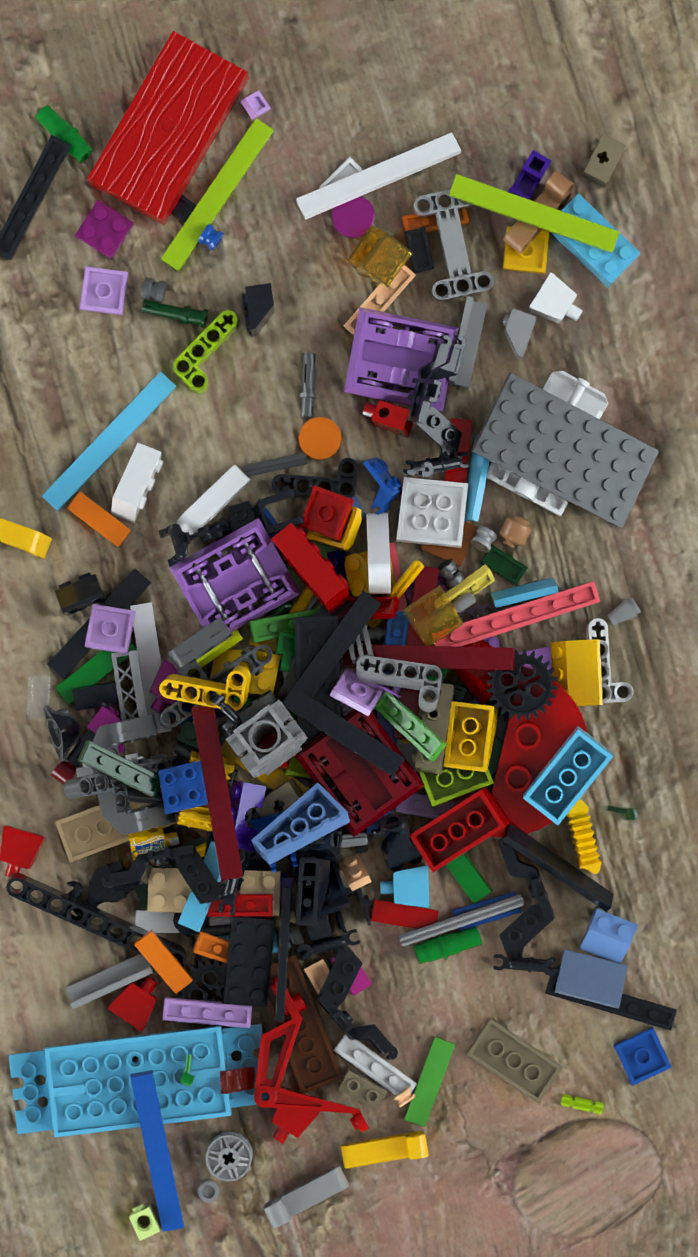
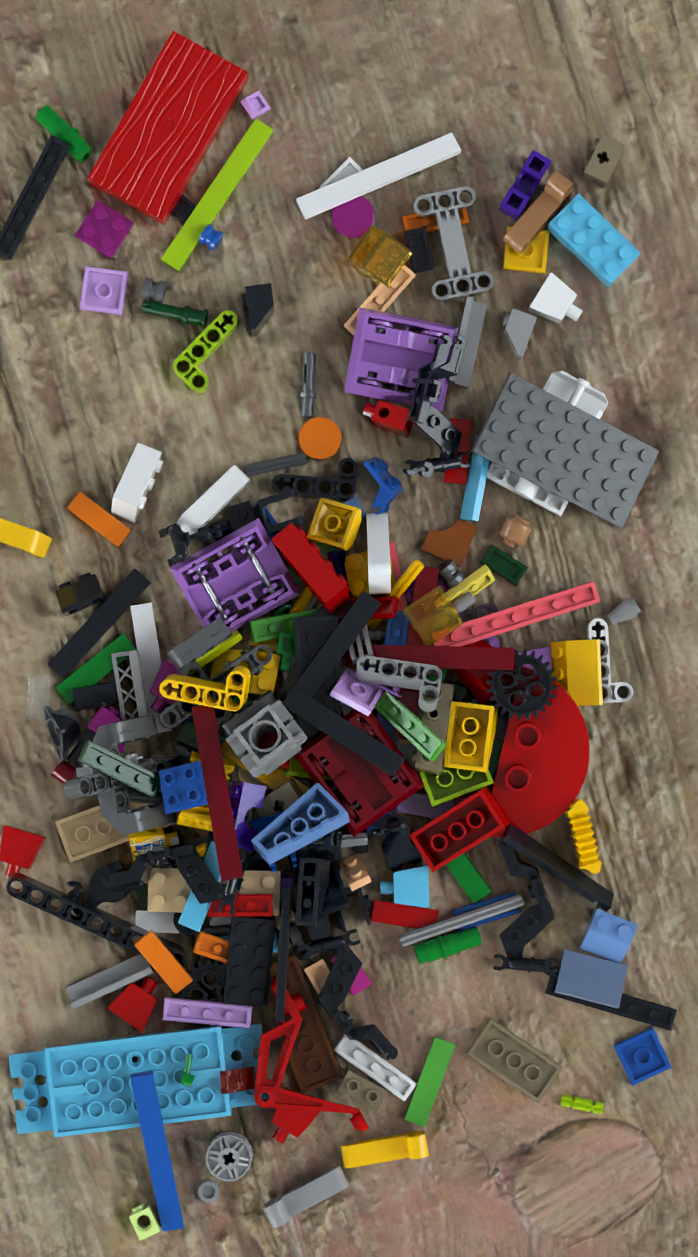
(109, 441): medium azure tile -> none
(110, 629): lavender tile -> none
(228, 711): black arm -> none
(326, 512): red tile -> none
(404, 1096): light nougat bush -> none
(432, 512): white plate -> none
(483, 539): light grey wheel -> none
(524, 592): medium azure tile -> none
(534, 213): lime tile -> none
(567, 775): medium azure brick -> none
(631, 813): clear green hand -> none

